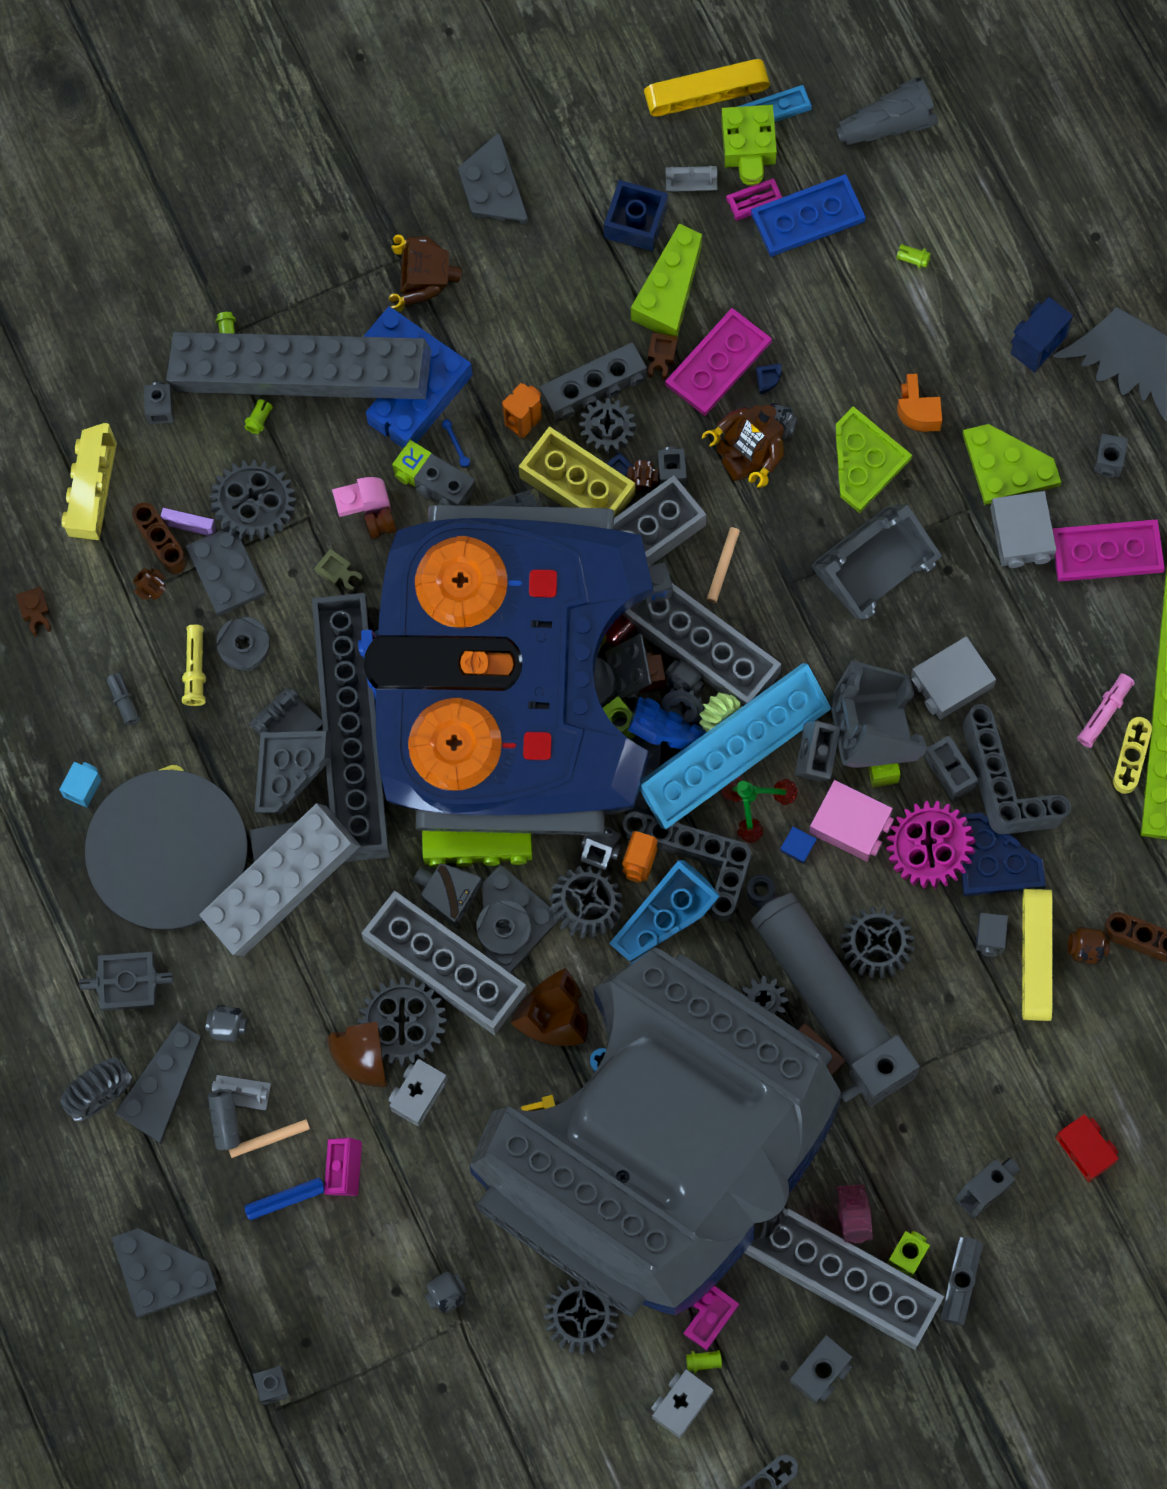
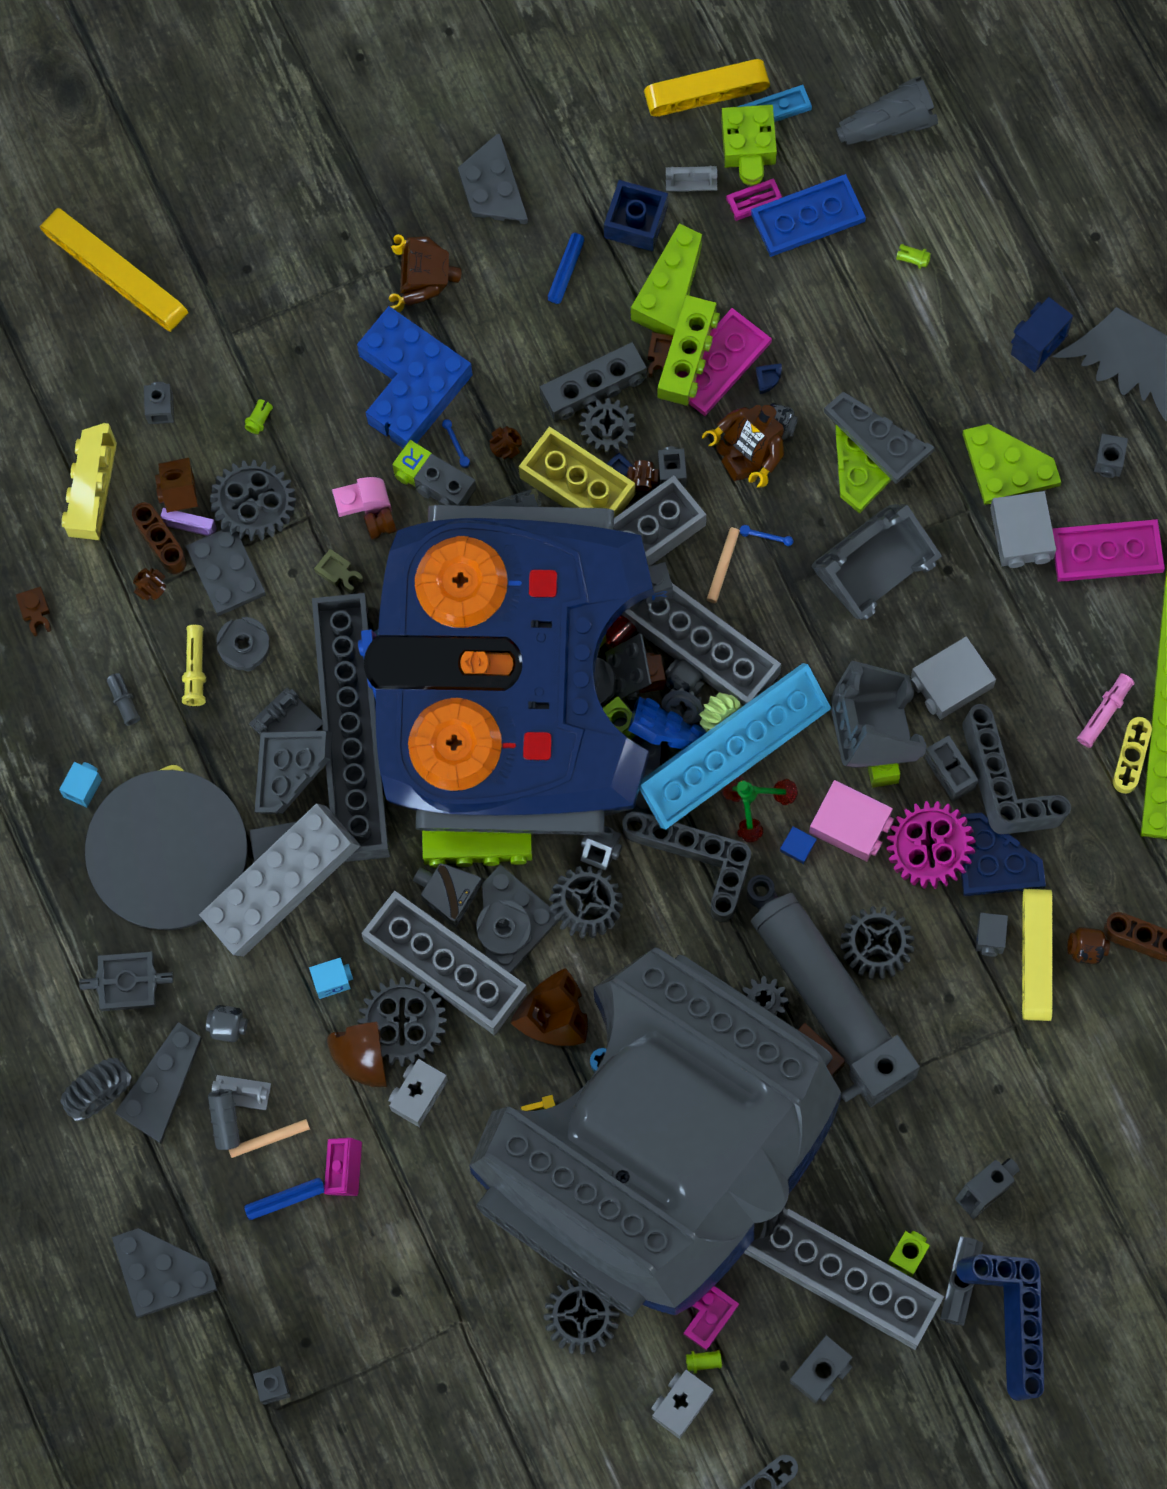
(114, 269): none -> yellow beam
(176, 485): none -> reddish brown brick
(226, 322): lime pin -> none
(299, 365): dark grey brick -> none
(331, 977): none -> medium azure brick
(445, 1292): dark grey head -> none
(505, 442): none -> reddish brown gear
(522, 409): orange brick -> none
(566, 268): none -> blue axle
(639, 856): orange brick -> none
(672, 906): dark azure wedge -> none
(694, 312): none -> lime brick
(745, 531): none -> blue hinge
(817, 751): dark grey brick -> none
(854, 1213): clear pink brick -> none
(883, 442): none -> dark grey wing
(917, 412): orange brick -> none
(1021, 1314): none -> dark blue beam
(1087, 1147): red brick -> none

